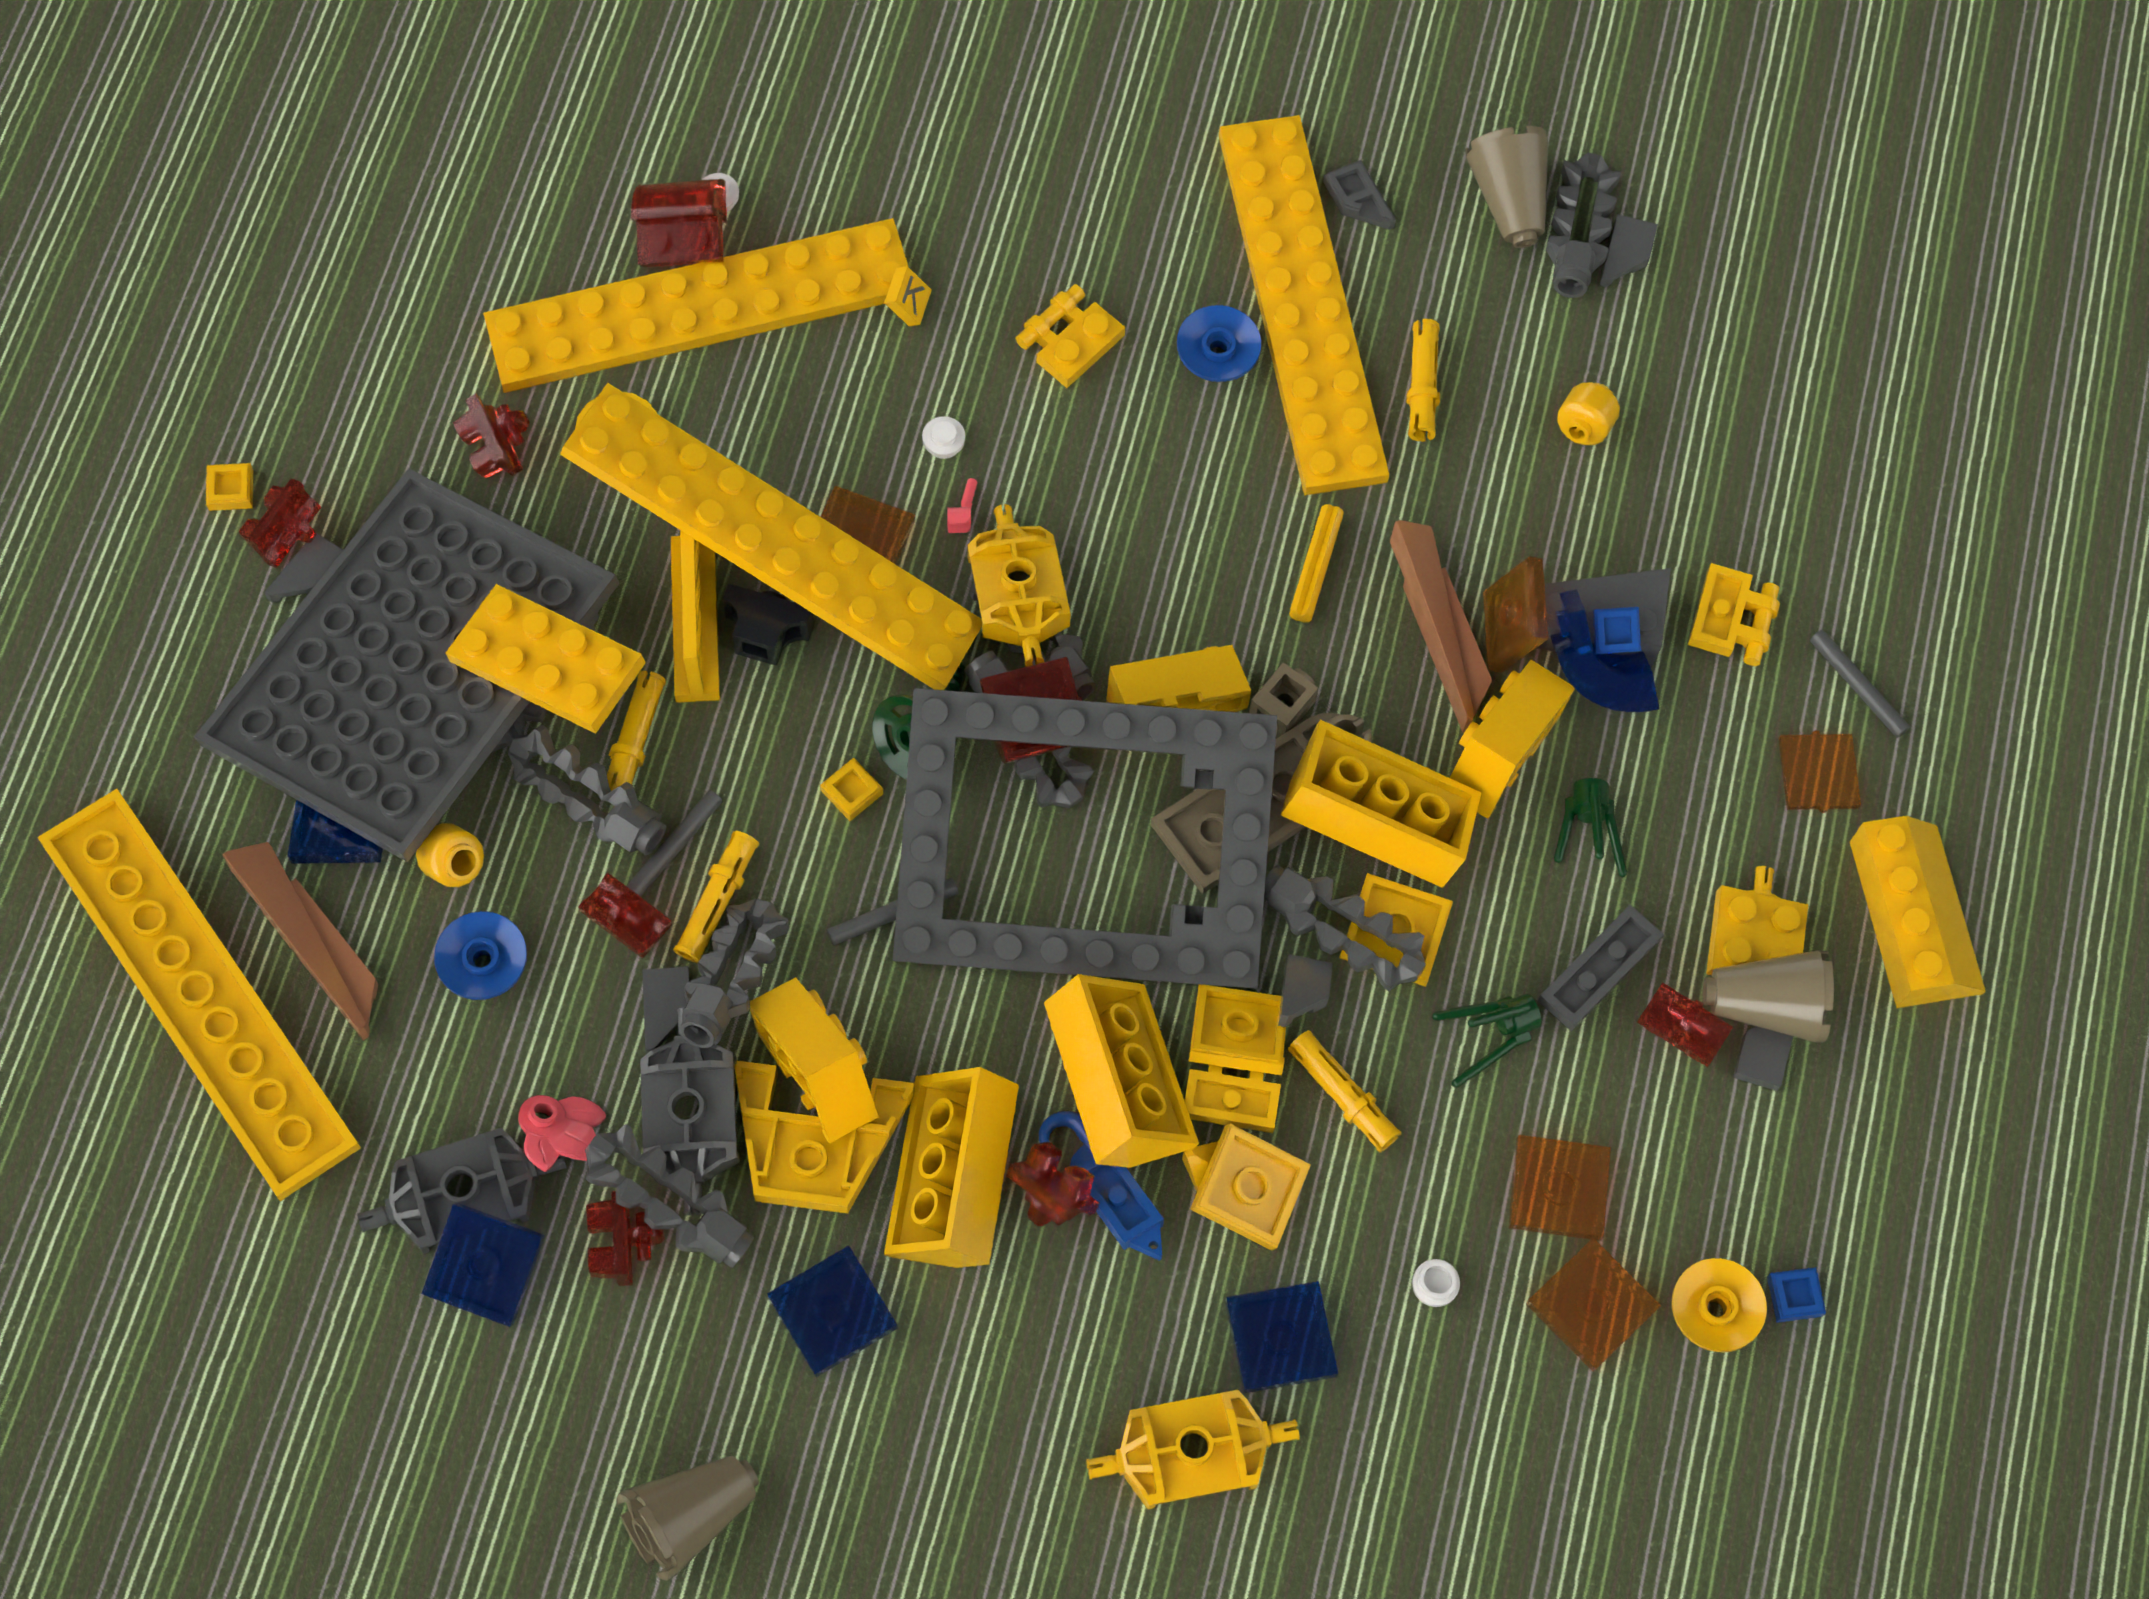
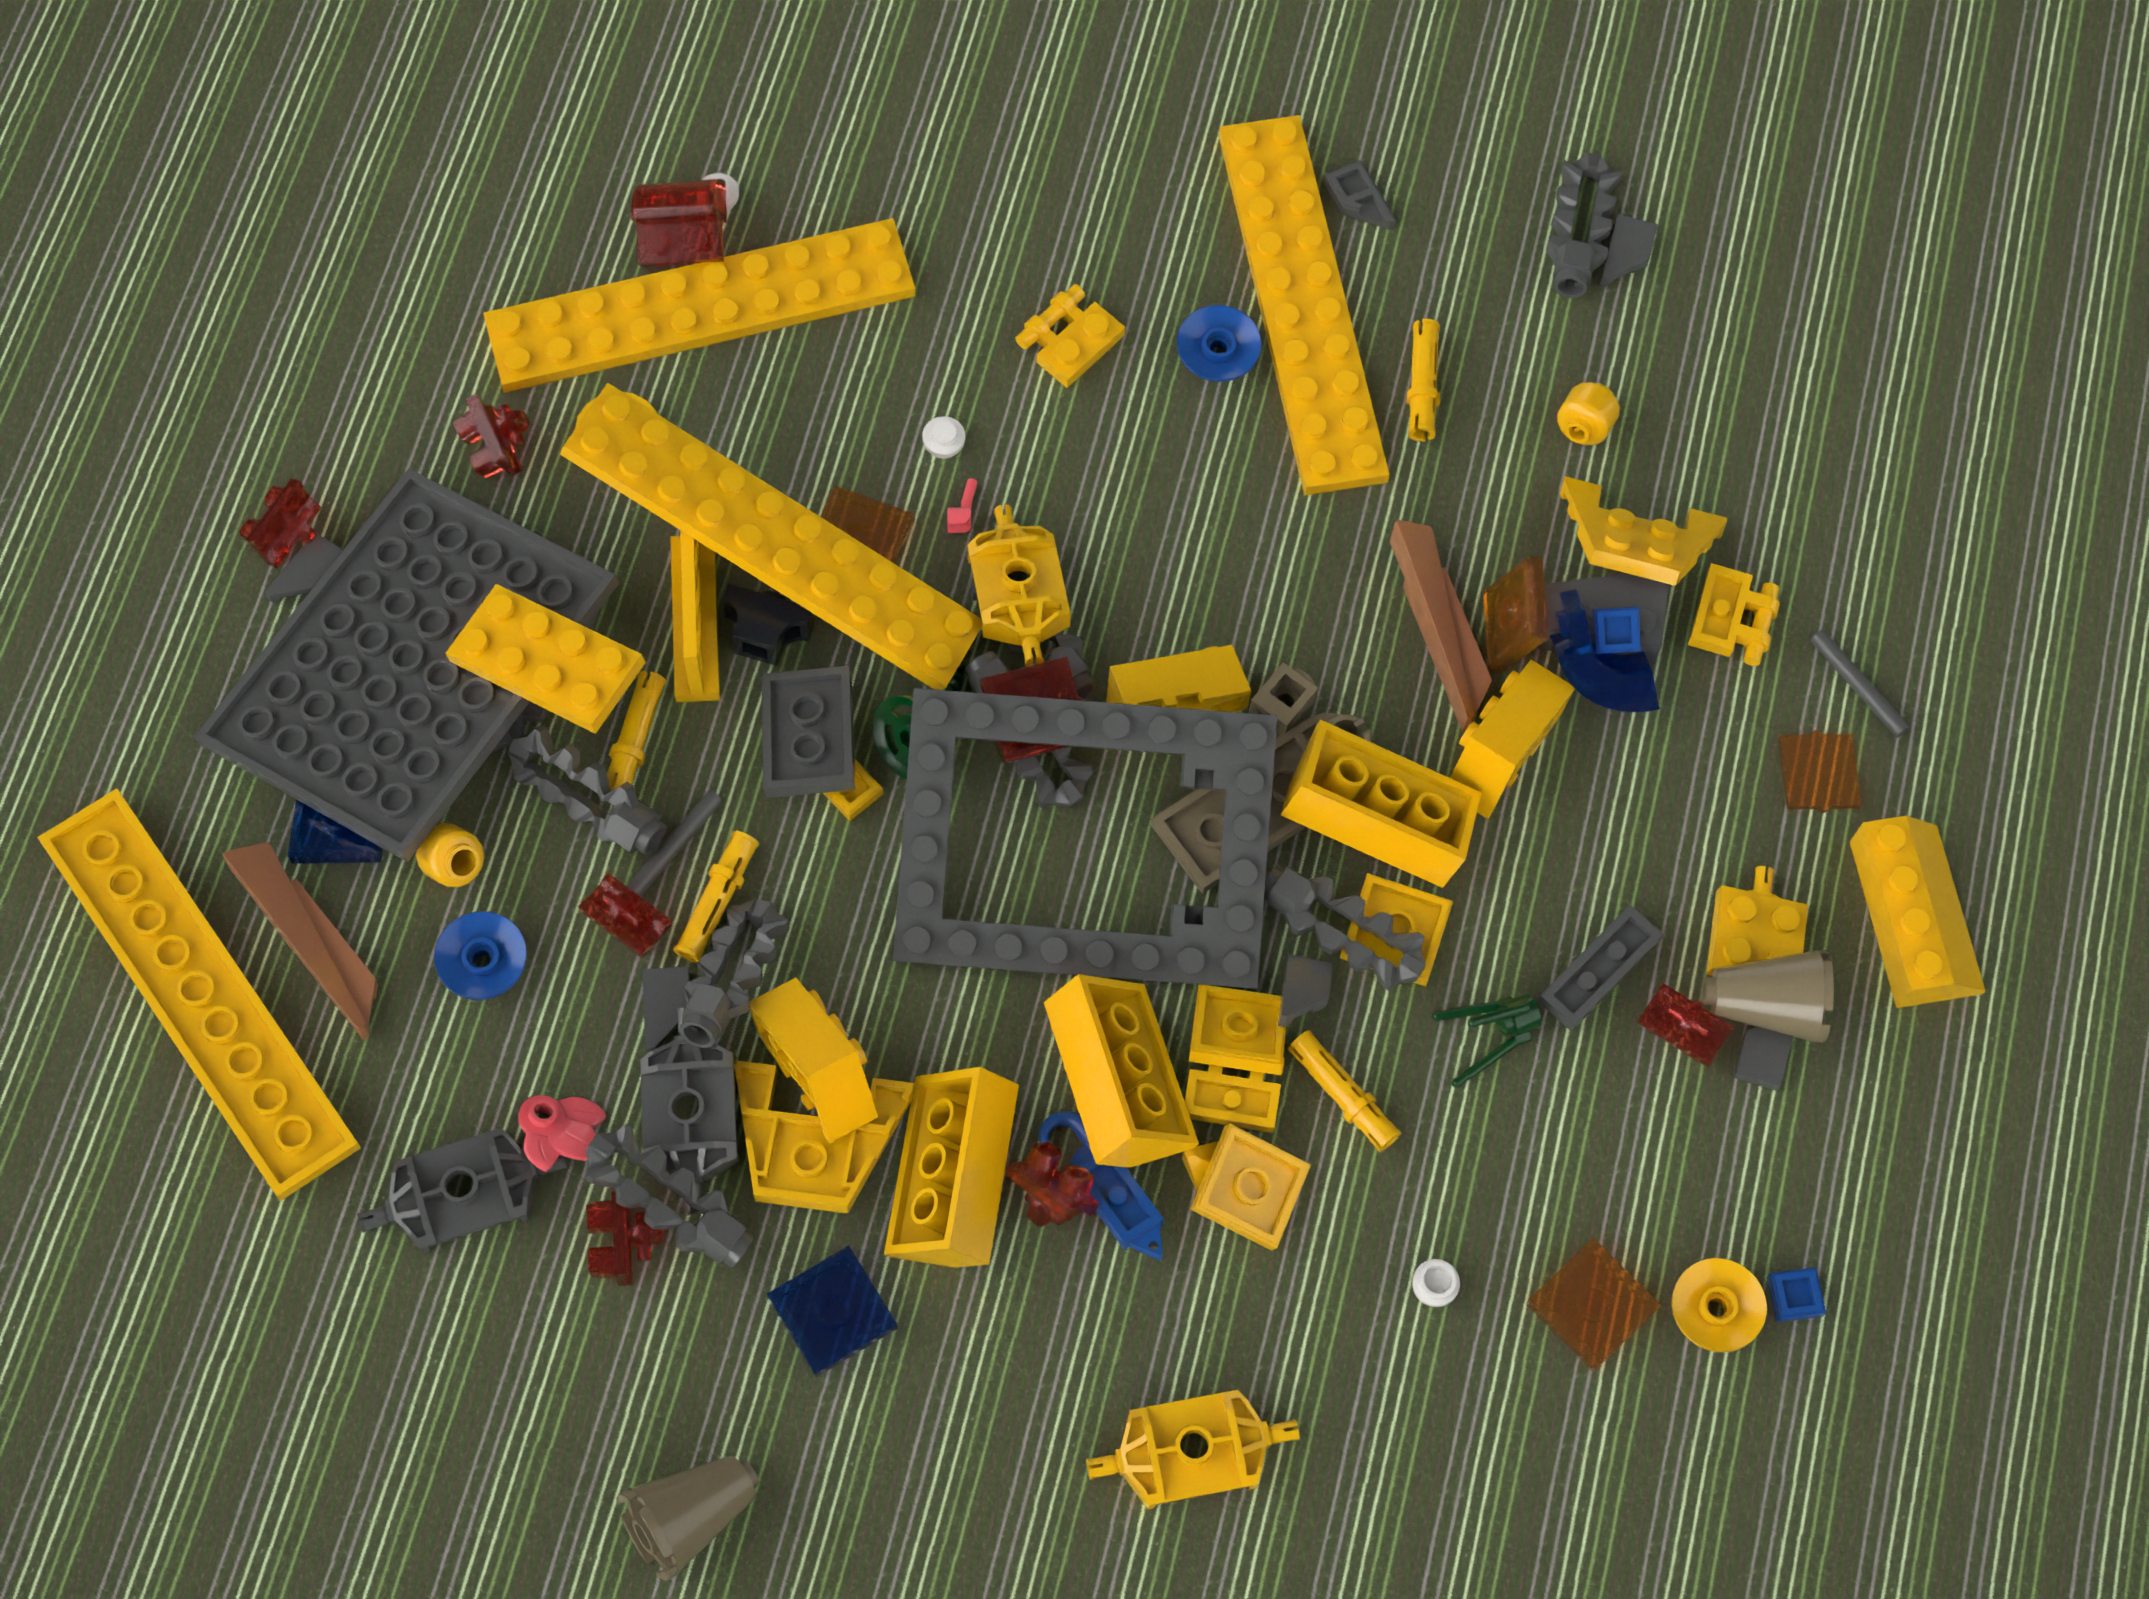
(229, 486): yellow tile -> none
(483, 1264): clear blue plate -> none
(807, 731): none -> dark grey plate
(875, 918): dark grey bar -> none
(908, 296): yellow tile -> none
(1281, 1337): clear blue plate -> none
(1316, 563): yellow axle -> none
(1513, 181): dark tan cone -> none
(1559, 1187): clear orange tile -> none
(1592, 806): dark green plant -> none
(1635, 544): none -> yellow wing

